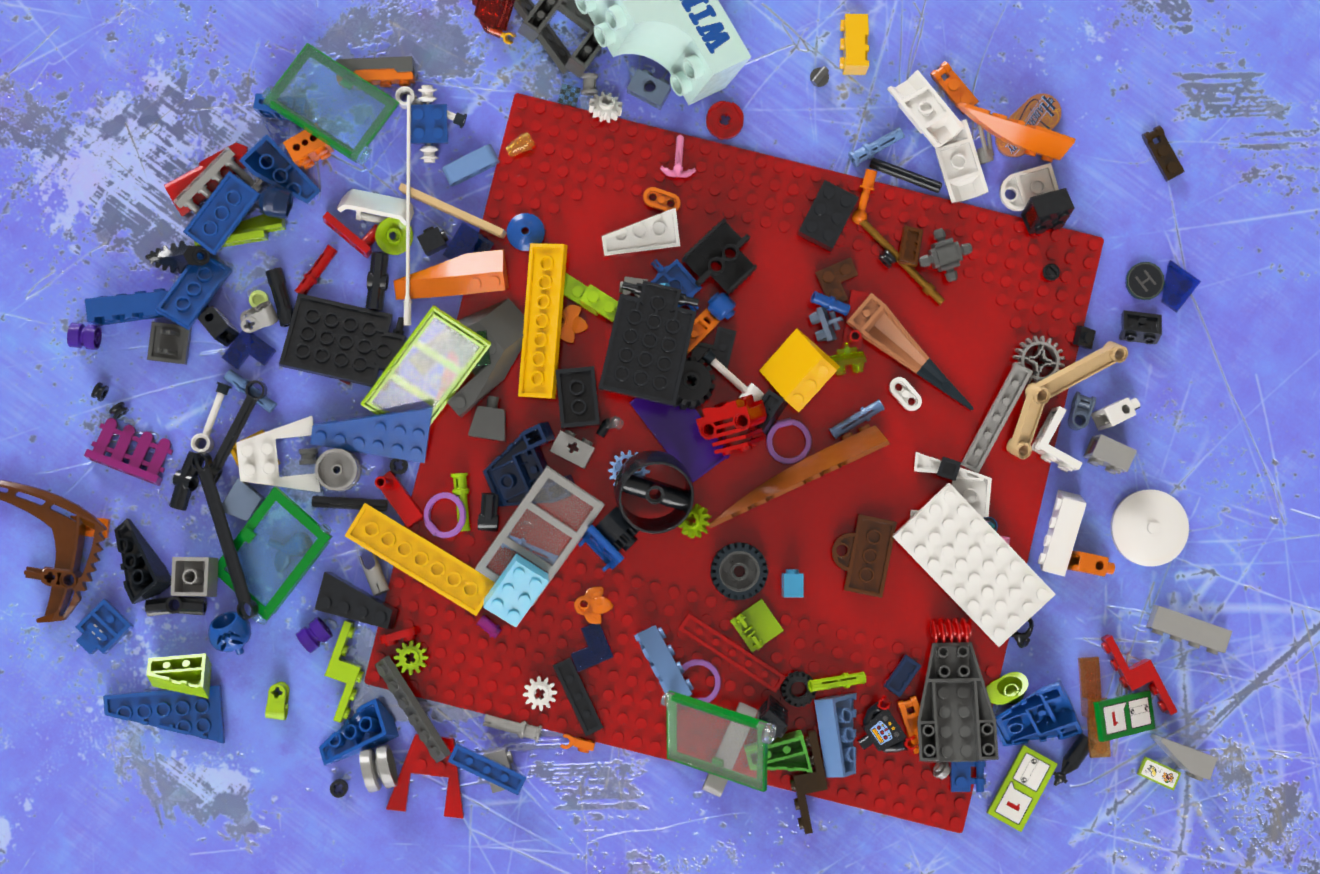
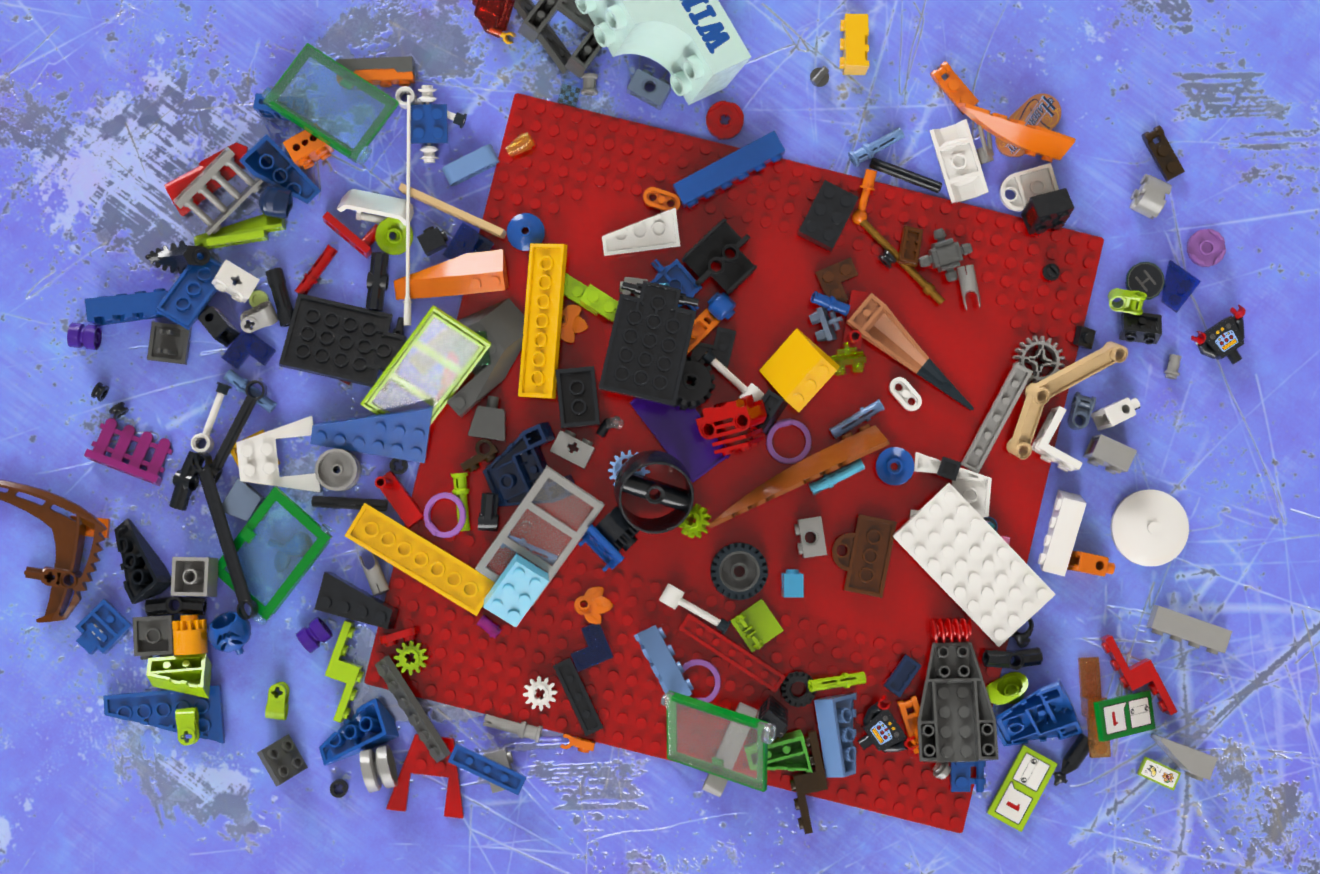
(153, 636): none -> dark grey plate
(187, 723): none -> lime piece
(190, 635): none -> light orange gear
(222, 213): blue tile -> none
(245, 281): none -> white brick
(282, 760): none -> dark grey plate
(308, 456): dark grey wheel -> none
(473, 463): none -> dark brown plate
(605, 107): white gear -> none
(673, 597): none -> white piece
(678, 169): bright pink piece -> none
(728, 169): none -> blue brick
(818, 546): none -> light grey brick
(831, 479): none -> medium azure pin
(904, 463): none -> blue dish
(926, 110): white piece -> none
(968, 282): none -> light grey piece
(1022, 658): none -> black piece
(1130, 301): none -> lime piece
(1150, 197): none -> light grey brick
(1173, 366): none -> light grey pin
(1206, 247): none -> medium lavender tile
(1223, 337): none -> torso

